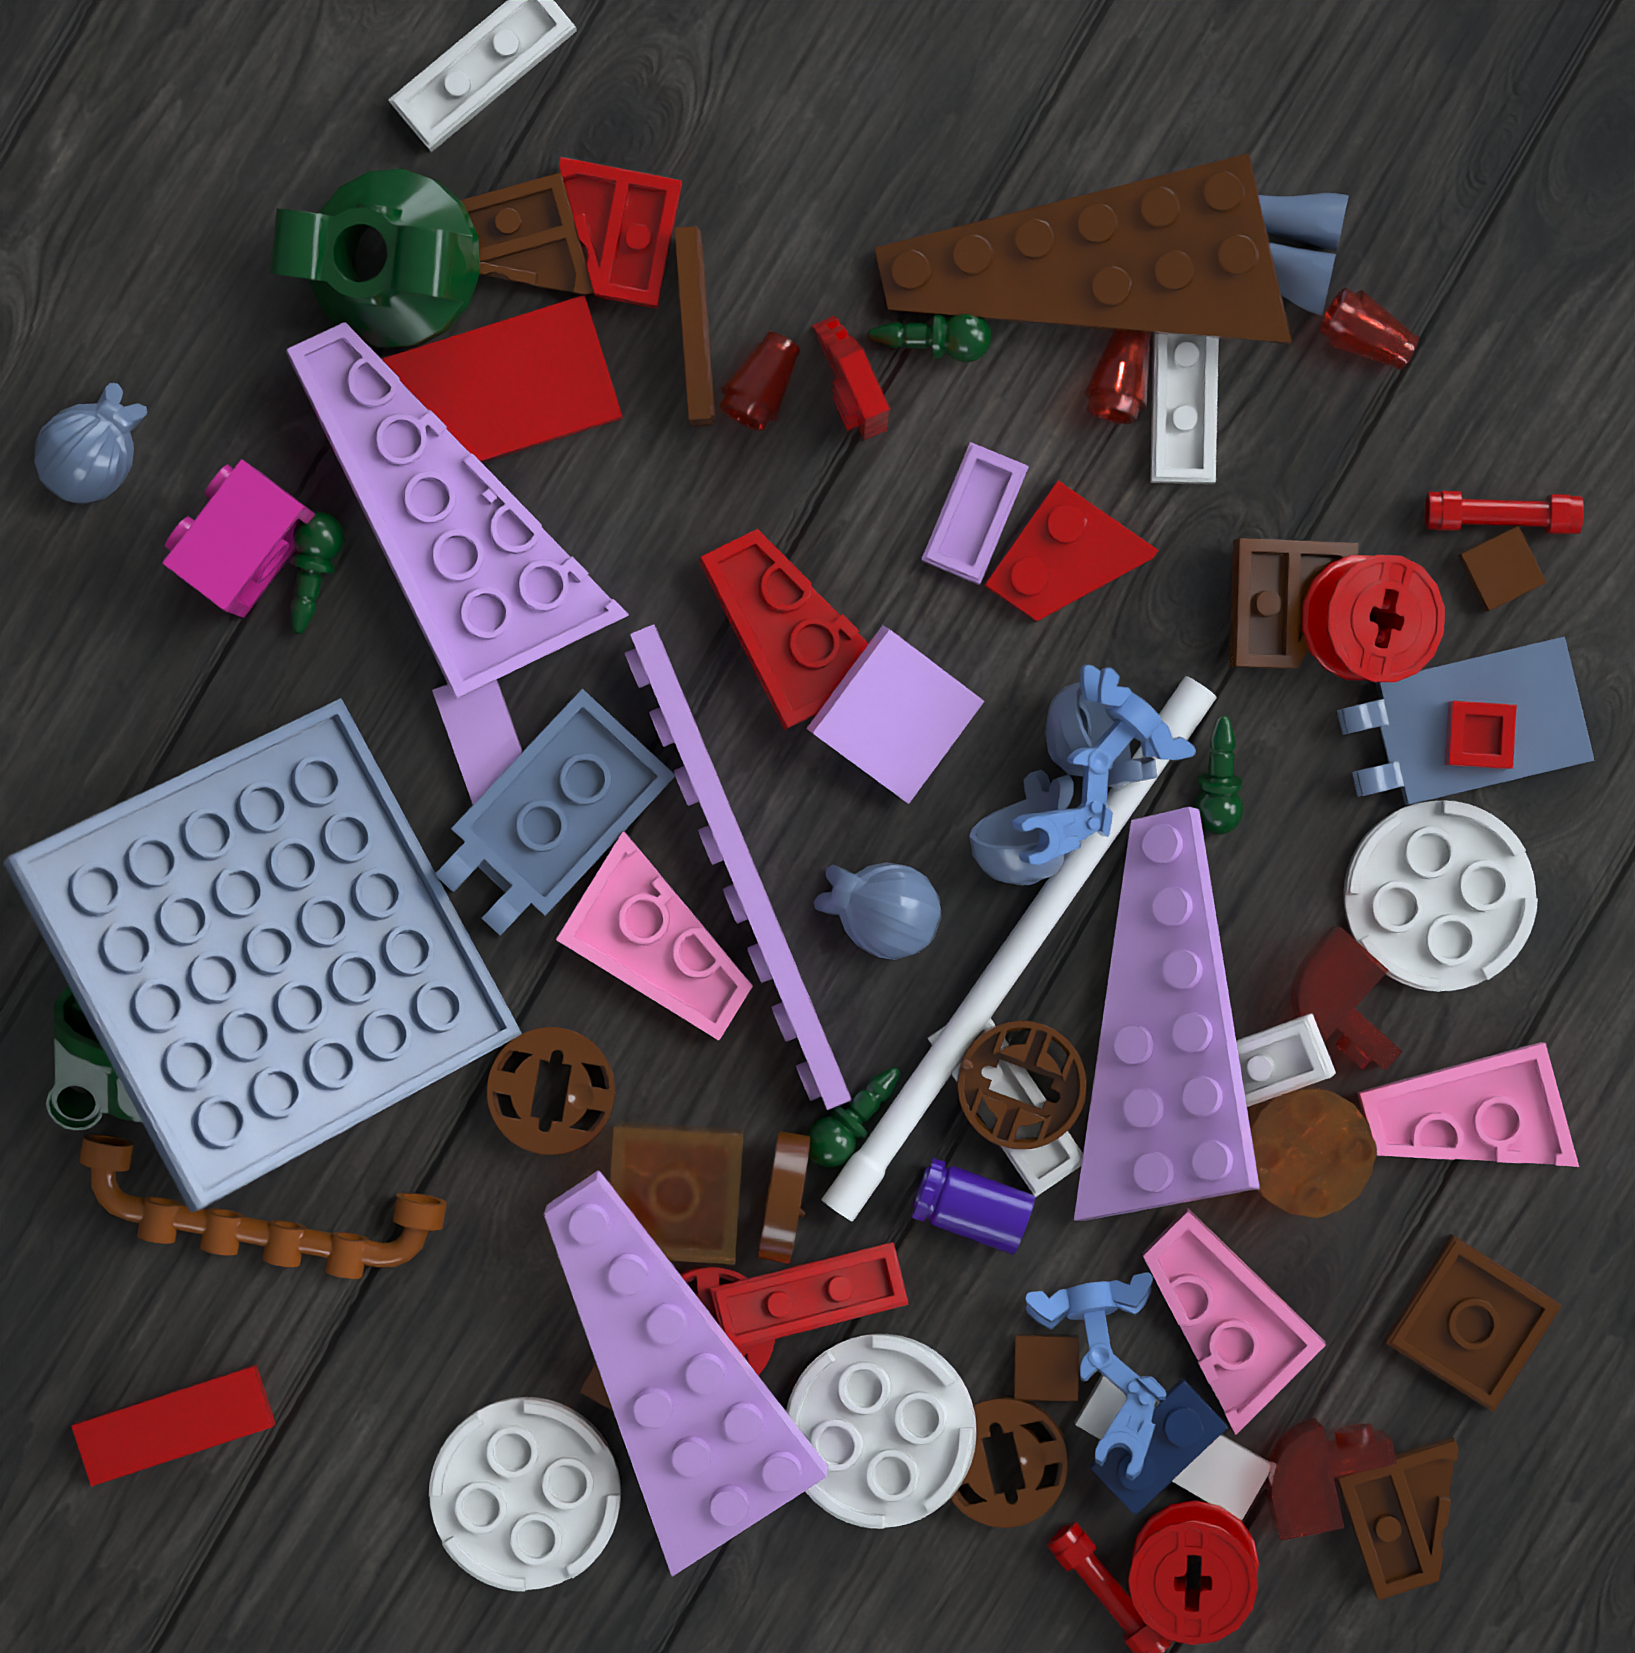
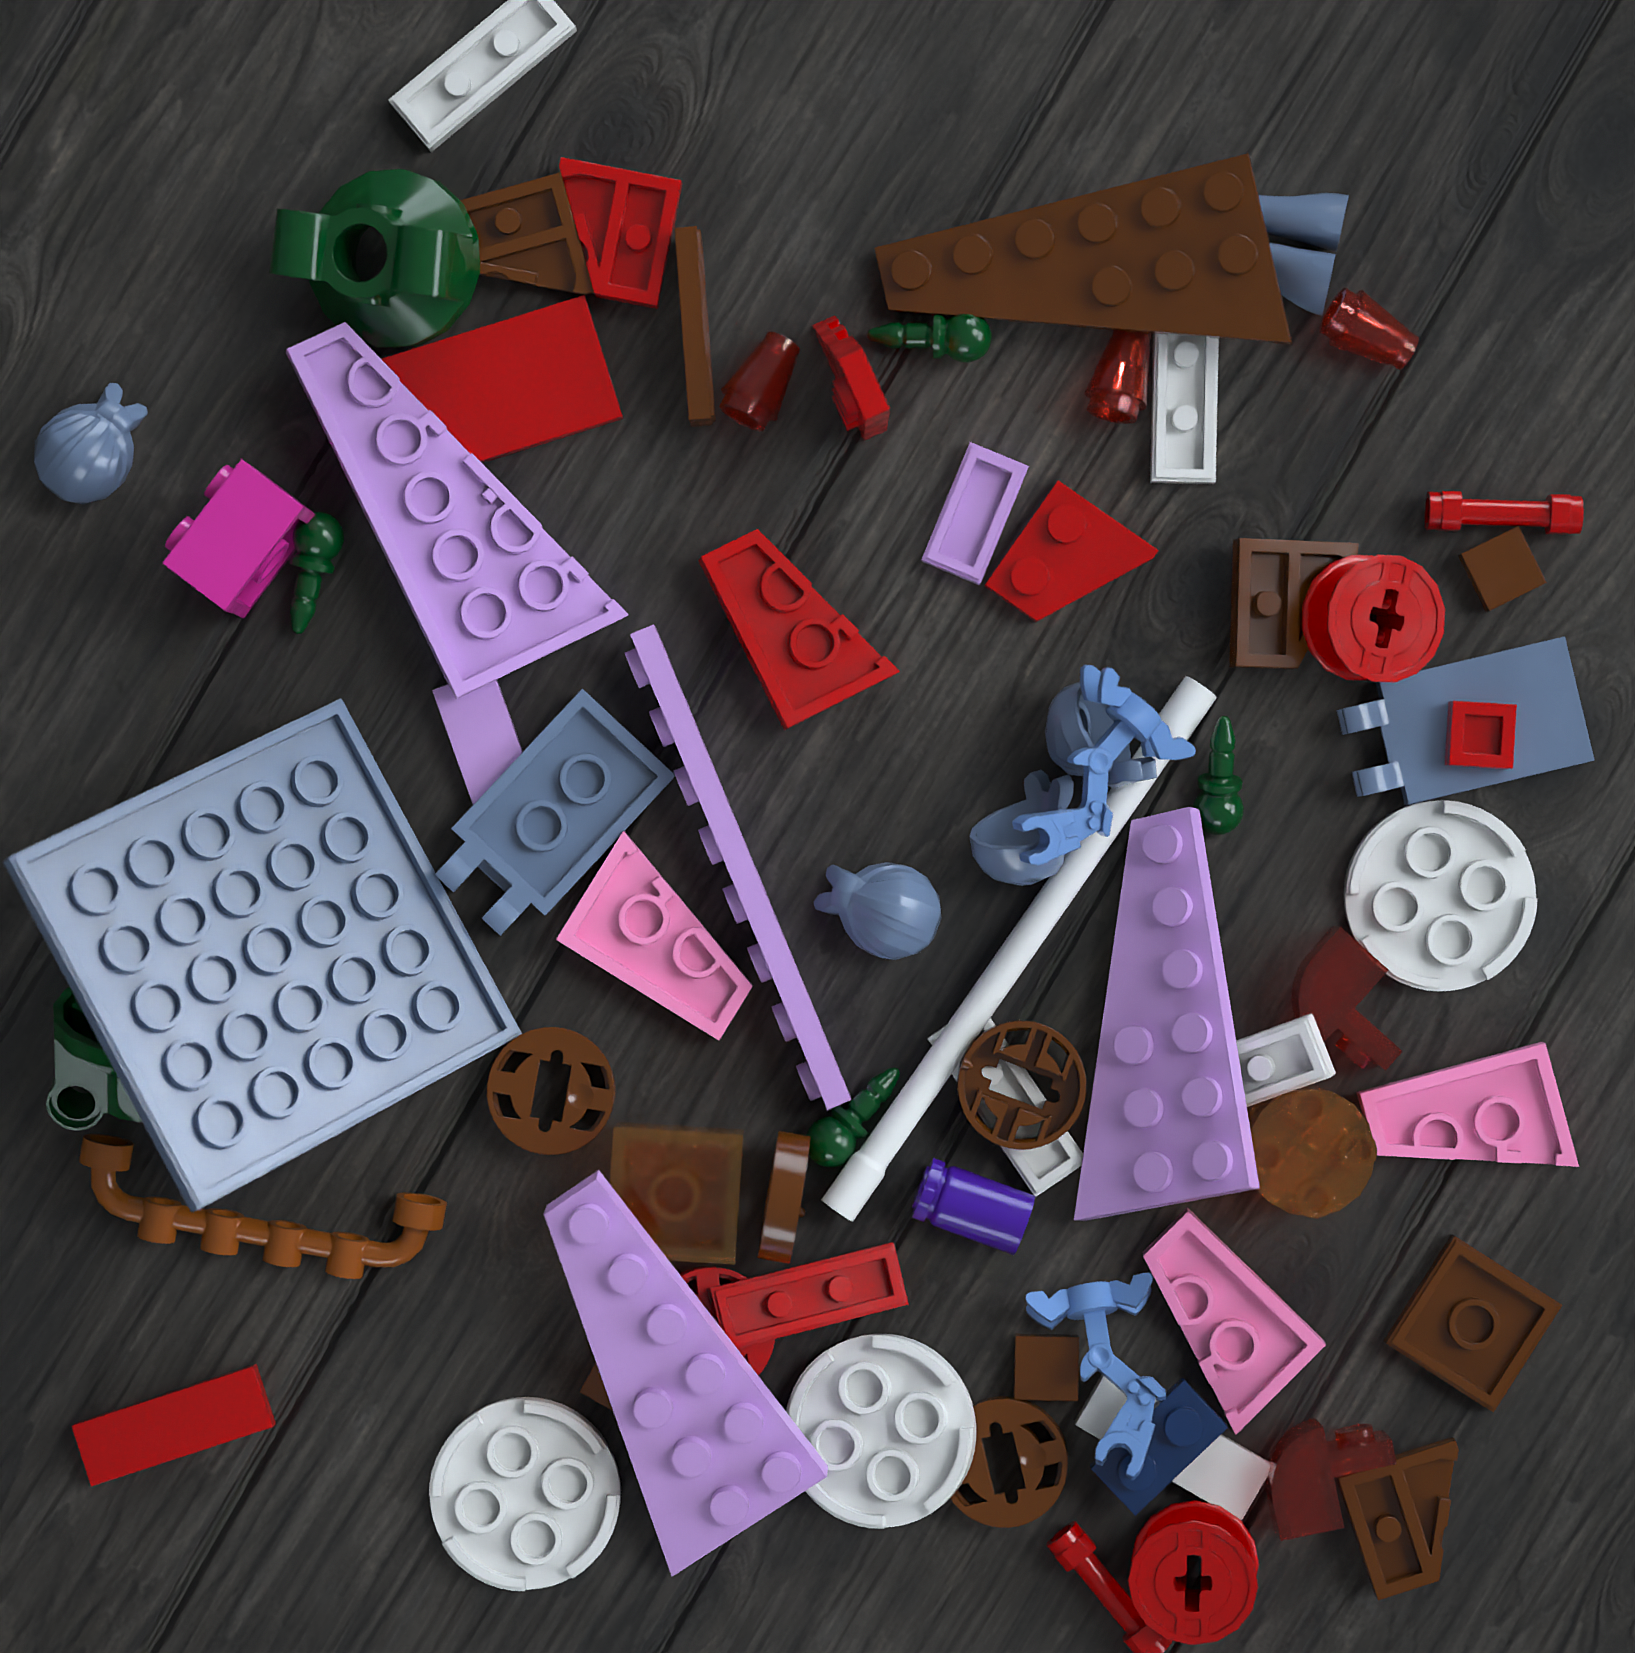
(895, 714): lavender tile -> none

